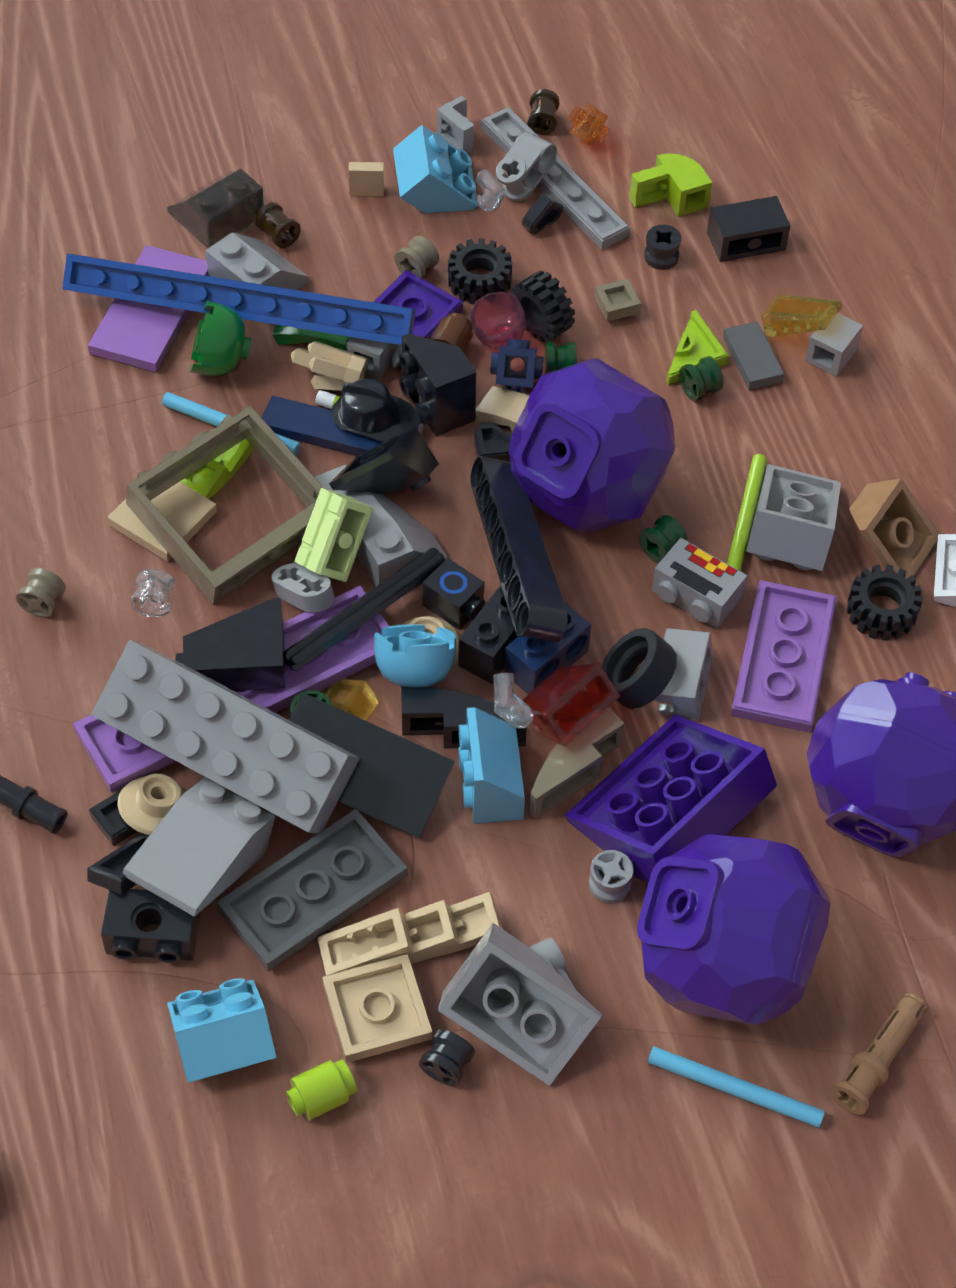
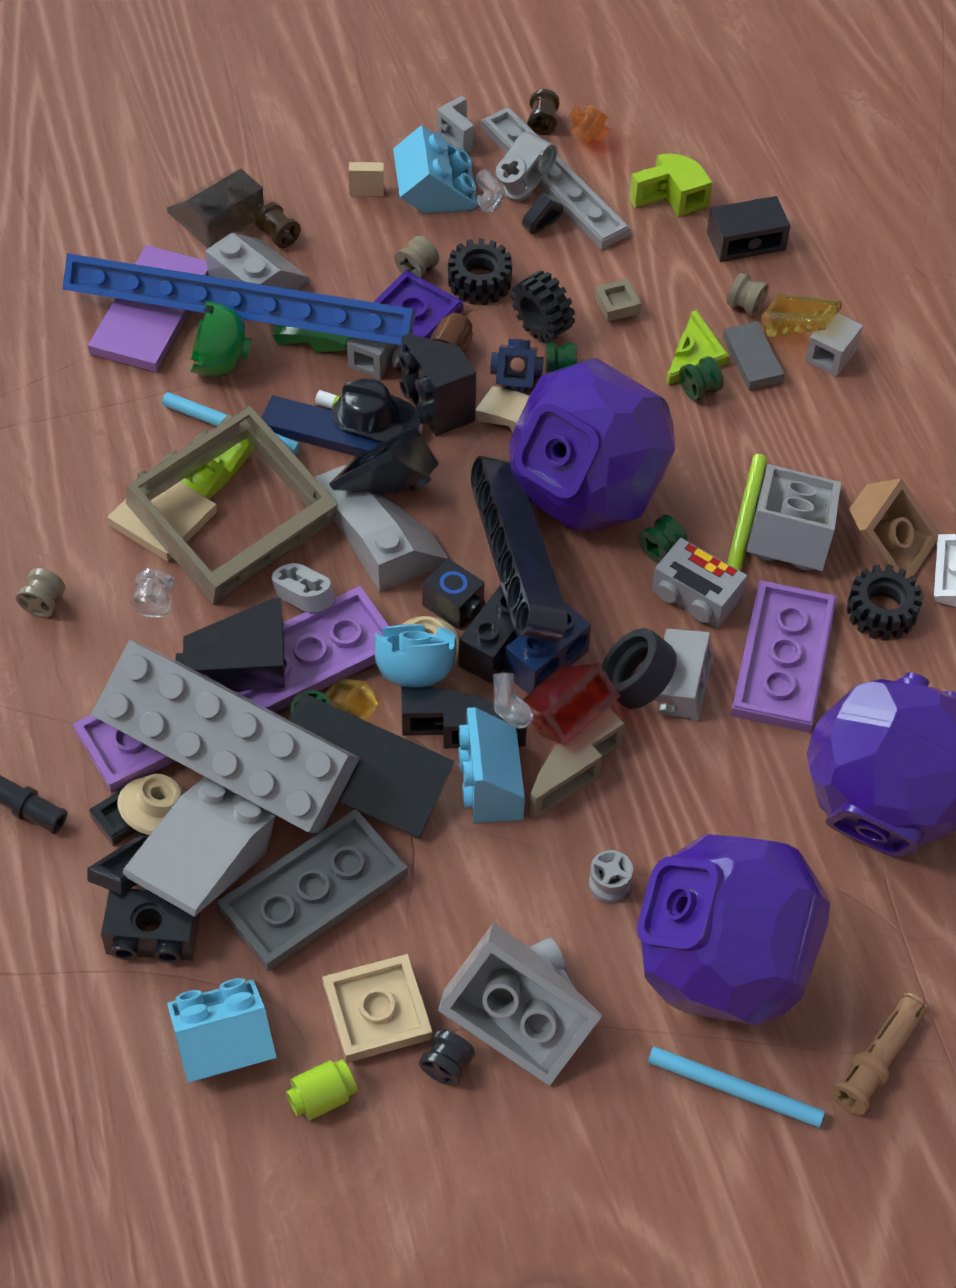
(332, 364): tan rock -> none
(333, 534): yellowish green brick -> none
(362, 610): black axle -> none
(419, 933): tan slope -> none
(492, 442): black tile -> none
(497, 319): clear pink hair -> none
(662, 247): black wheel -> none
(673, 792): dark purple slope -> none
(747, 294): none -> dark tan wheel

